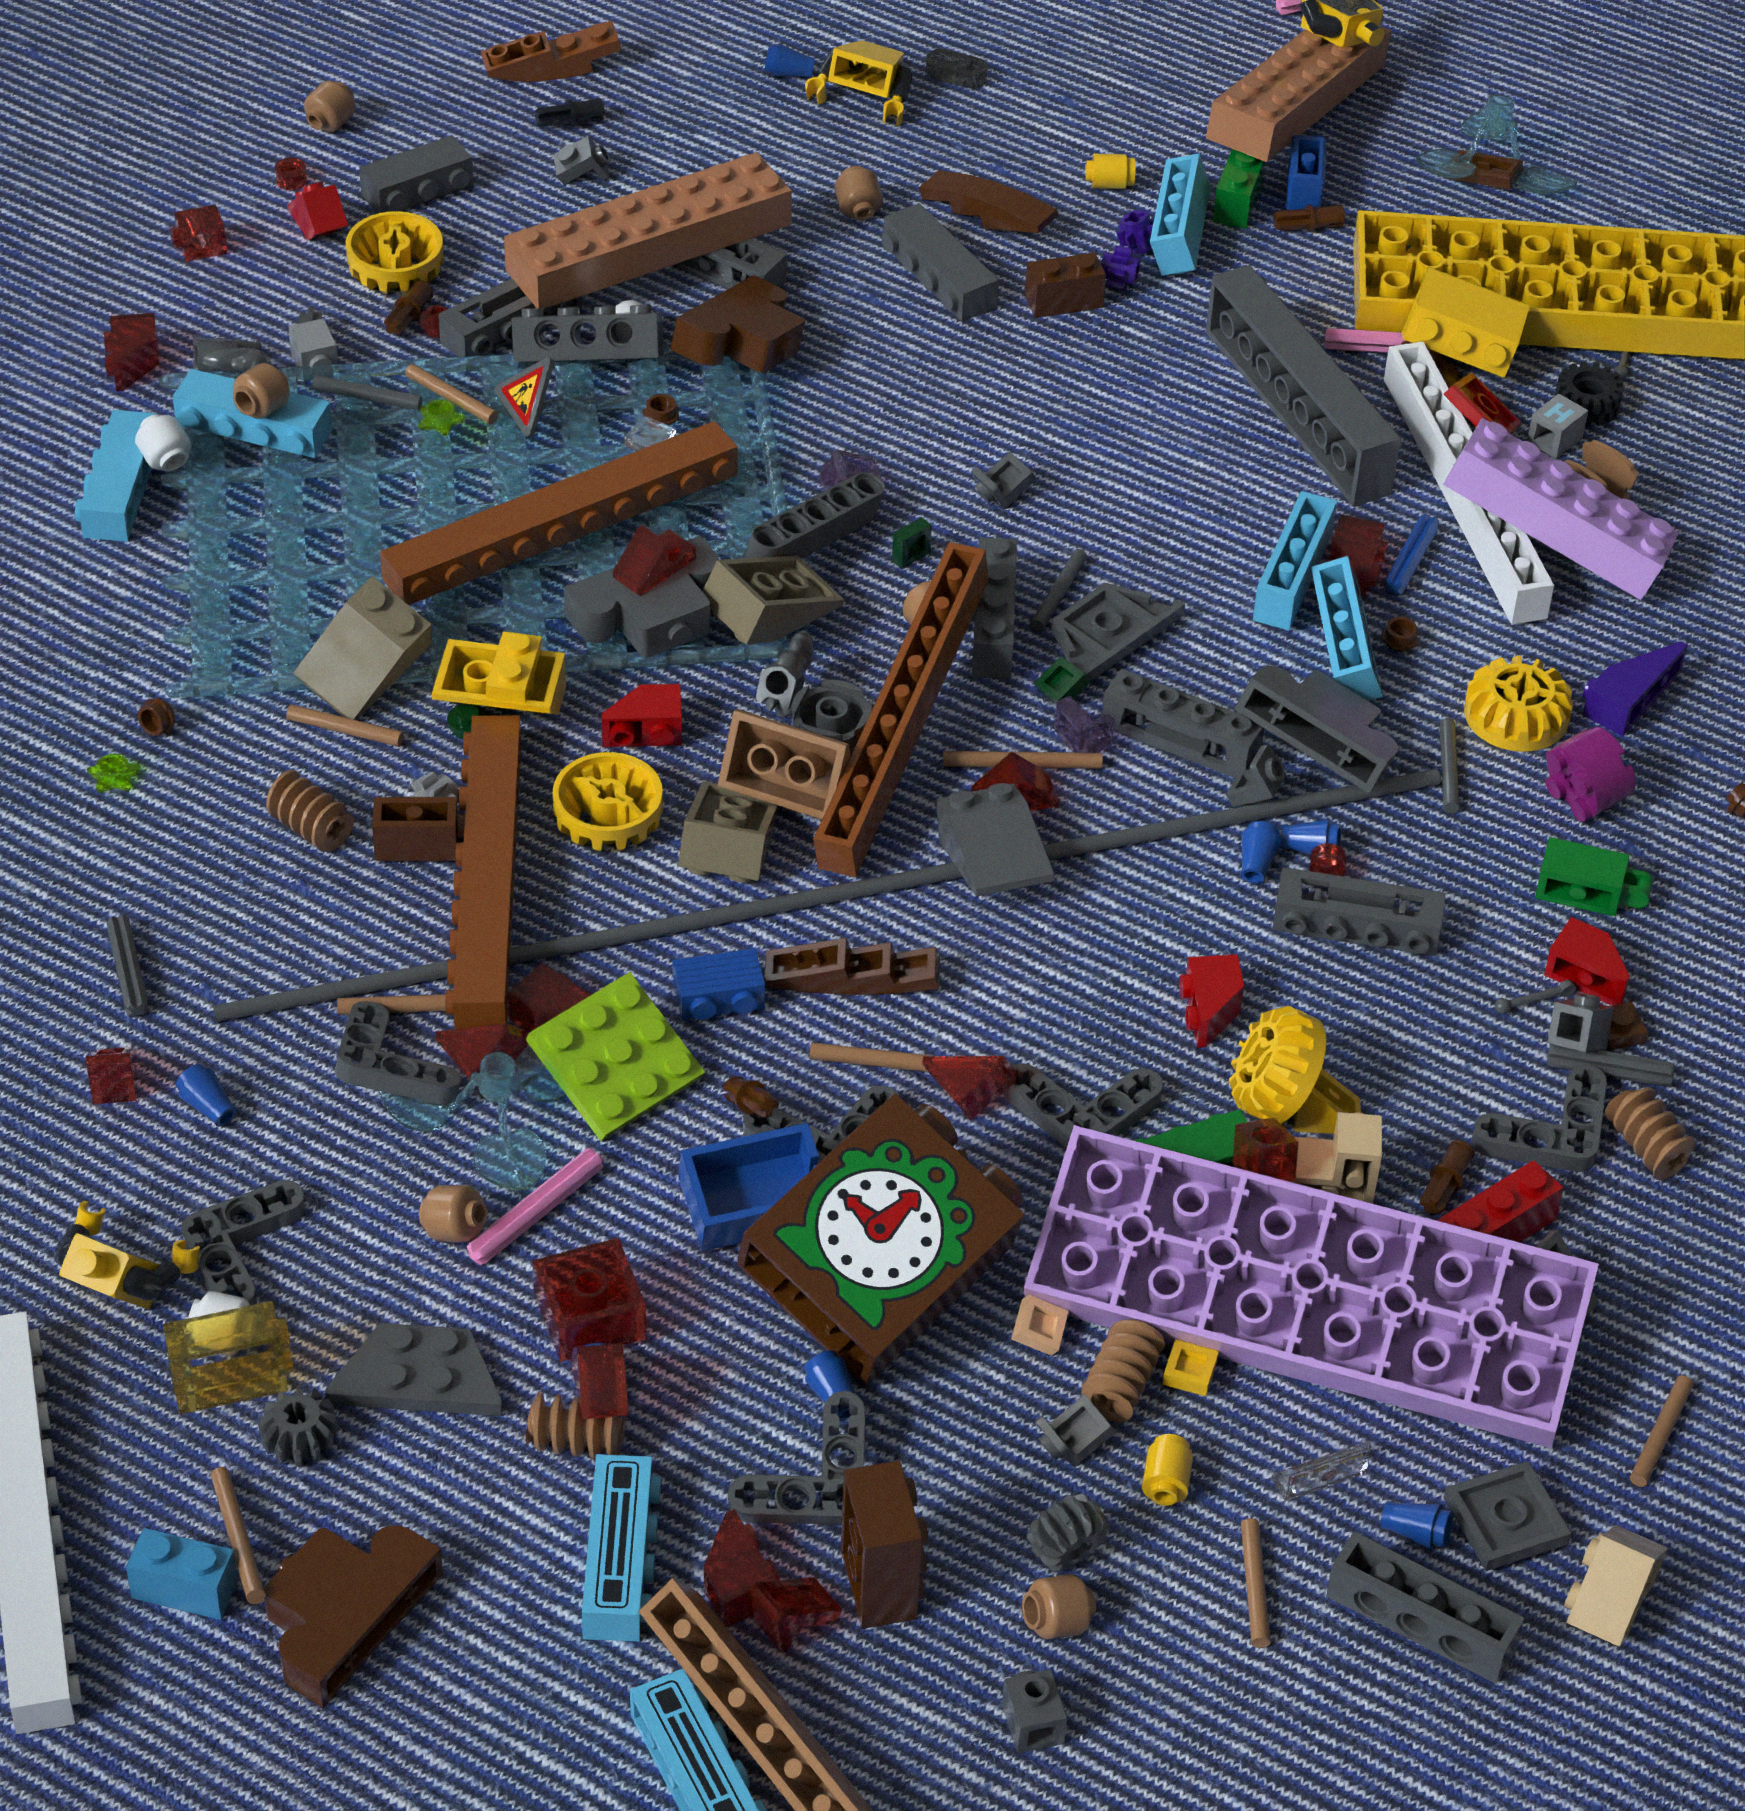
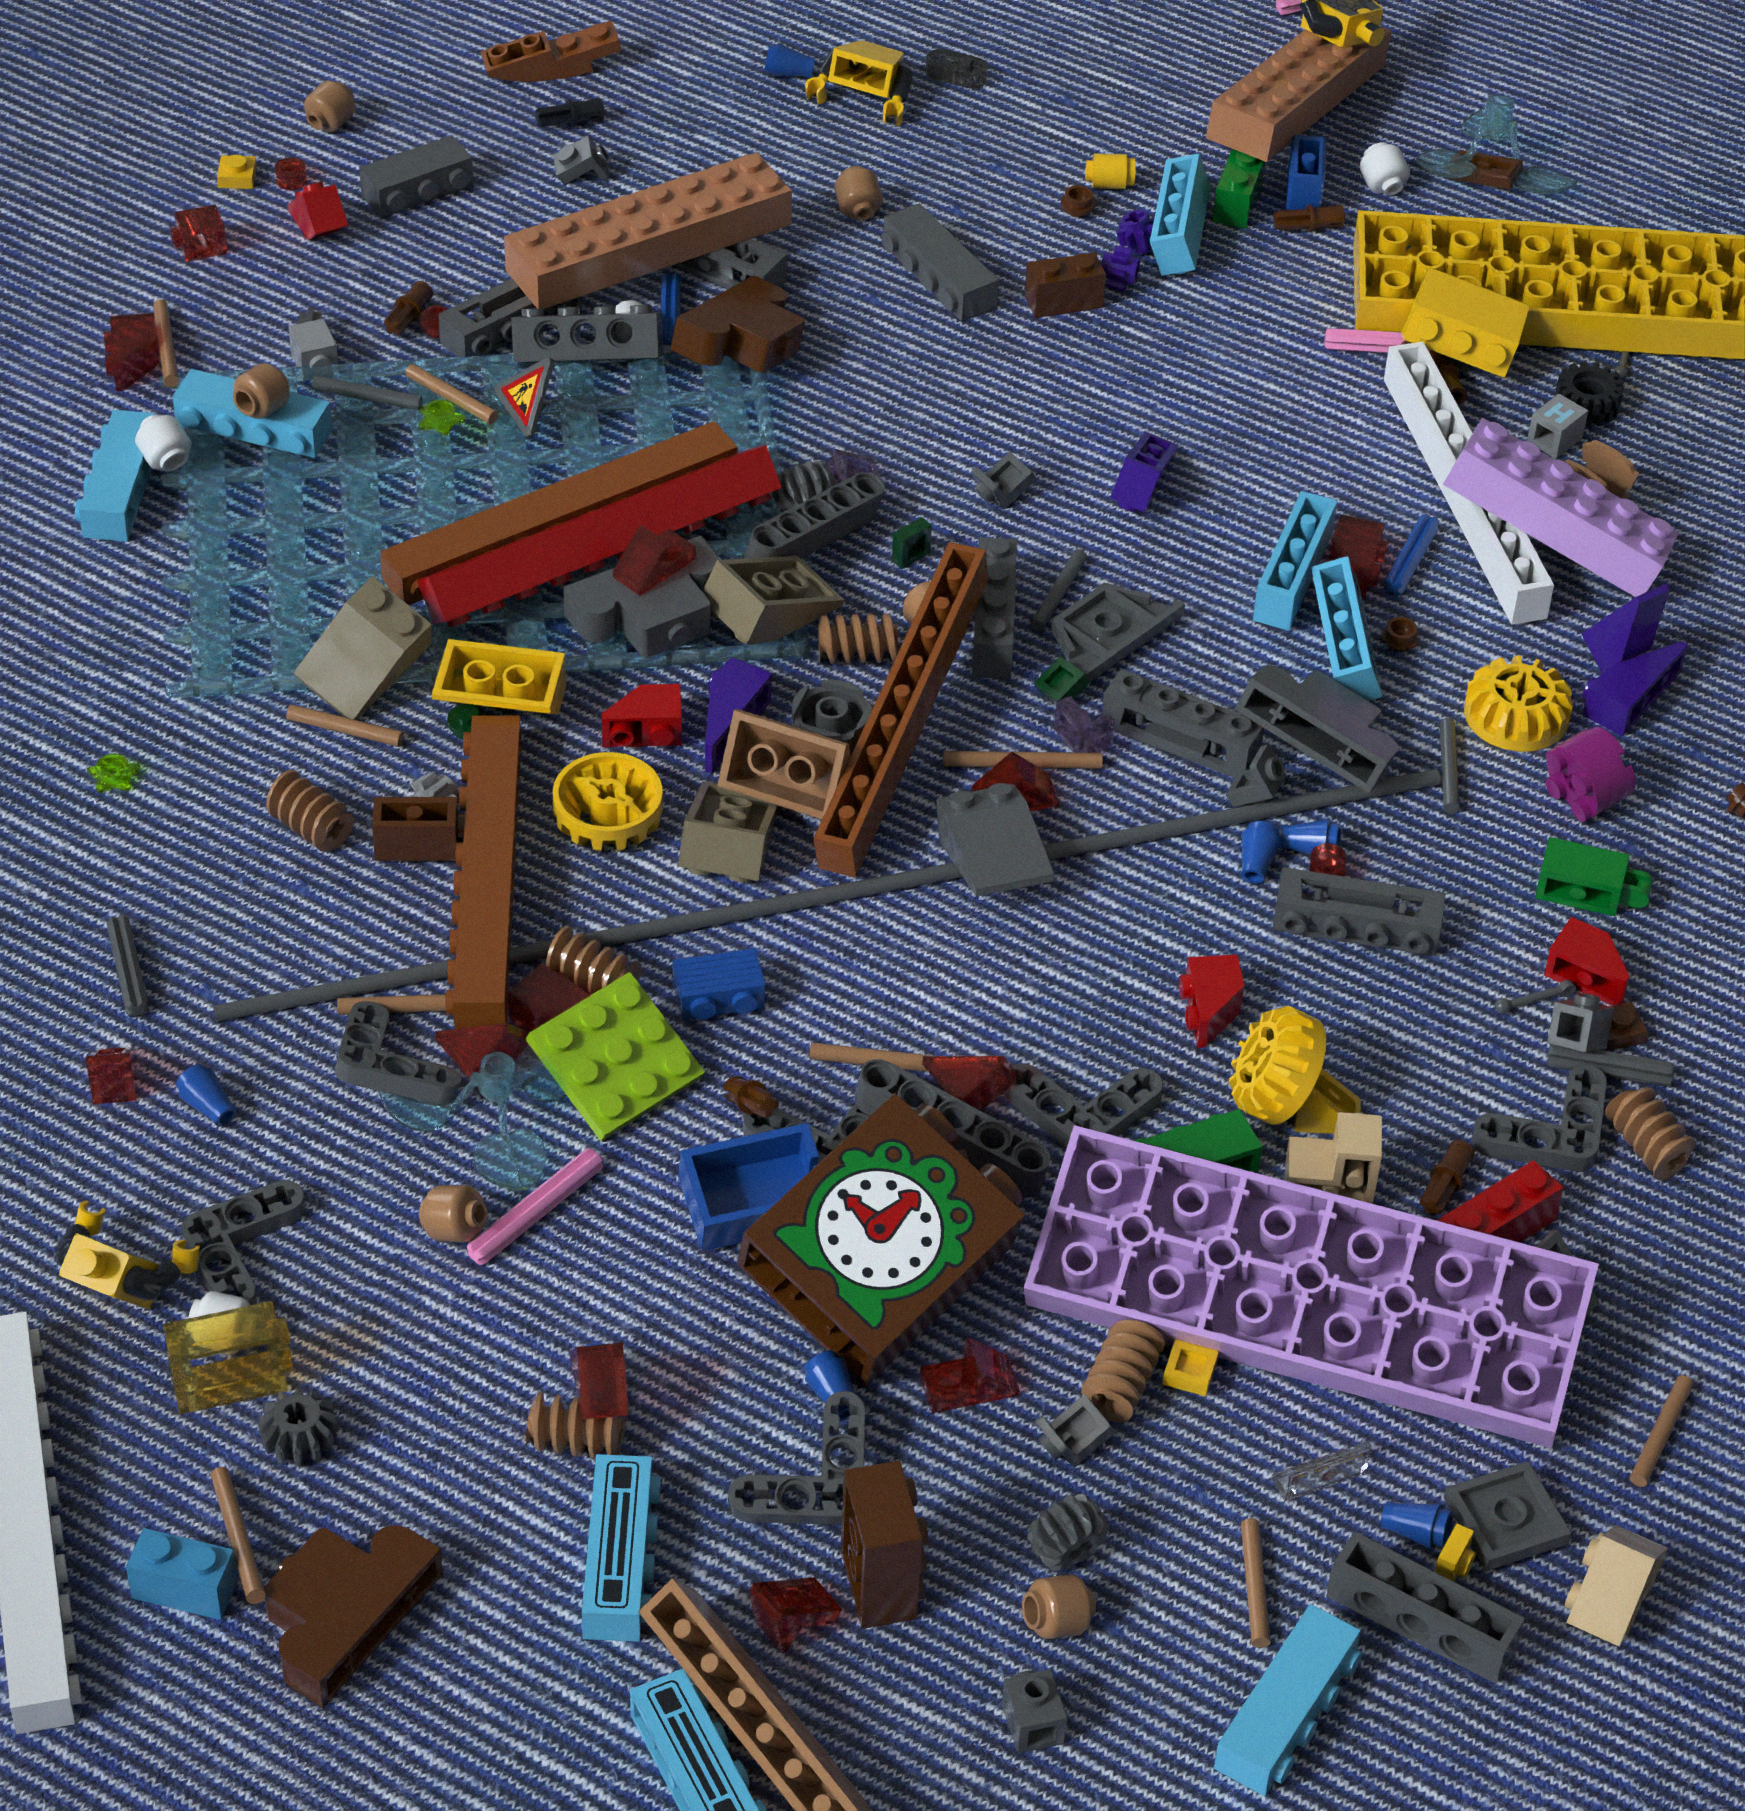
(156, 717): reddish brown plate -> none
(165, 343): none -> medium nougat bar
(226, 355): dark grey animal -> none
(236, 172): none -> yellow plate
(393, 240): yellow gear -> none
(417, 1371): dark grey wing -> none
(514, 666): yellow plate -> none
(585, 963): none -> medium nougat piece
(589, 1297): clear red brick -> none
(597, 535): none -> red brick
(647, 433): clear tile -> none
(662, 409): reddish brown plate -> none
(670, 304): none -> blue axle
(732, 688): none -> dark purple slope
(733, 1568): clear red slope -> none
(785, 676): dark grey animal -> none
(802, 483): none -> dark grey gear
(838, 969): reddish brown slope -> none
(857, 638): none -> medium nougat piece
(973, 1380): none -> clear red slope
(978, 1133): none -> dark grey beam
(995, 203): reddish brown slope -> none
(1040, 1325): light nougat plate -> none
(1078, 201): none -> reddish brown plate
(1143, 472): none -> dark purple slope
(1167, 1470): yellow brick -> none
(1266, 1149): clear red brick -> none
(1287, 1701): none -> medium azure brick
(1303, 386): dark grey brick -> none
(1384, 169): none -> white head
(1456, 1555): none -> yellow plate
(1478, 402): red tile -> none
(1628, 629): none -> dark purple slope

